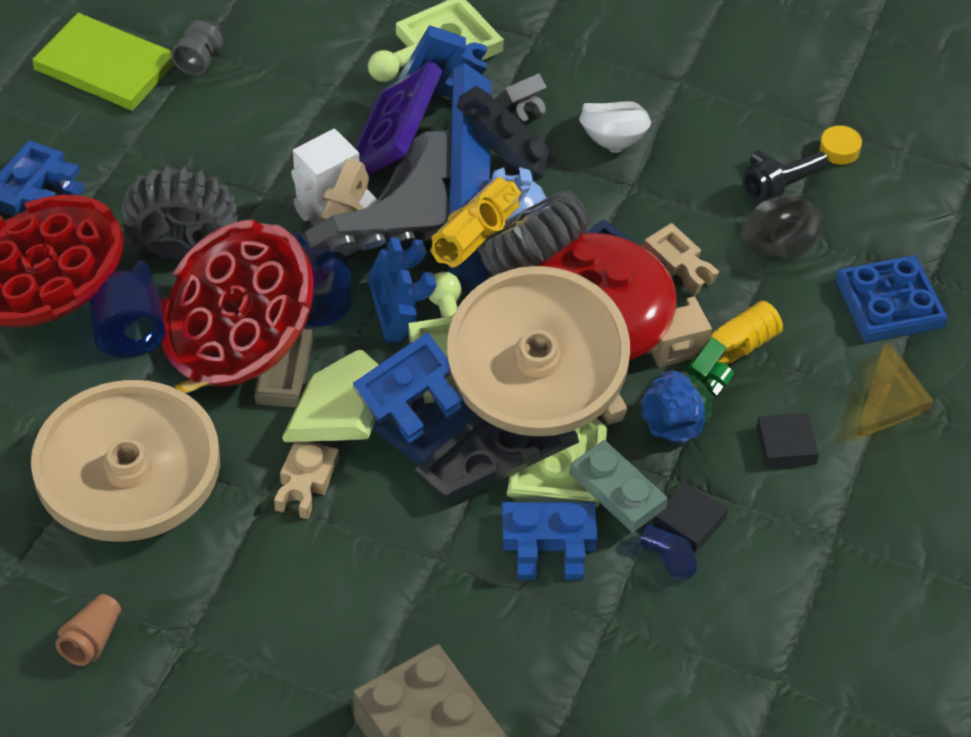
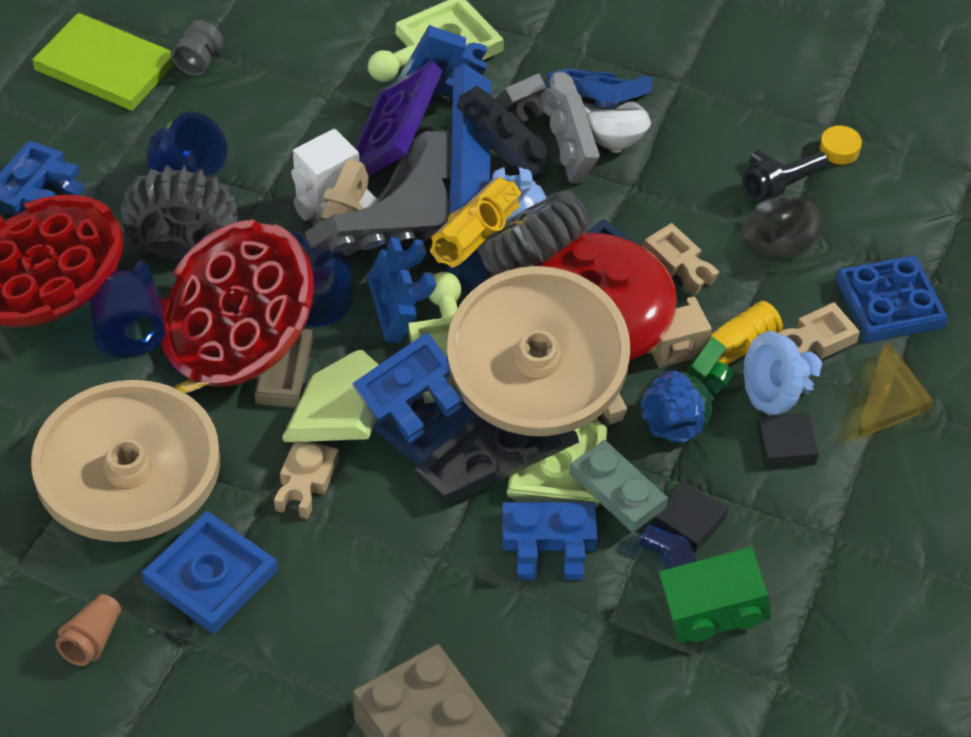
(188, 141): none -> clear blue piece
(210, 572): none -> blue plate
(570, 127): none -> light grey hinge
(605, 86): none -> blue wing
(715, 595): none -> green brick
(778, 373): none -> light blue hair
(823, 331): none -> tan plate

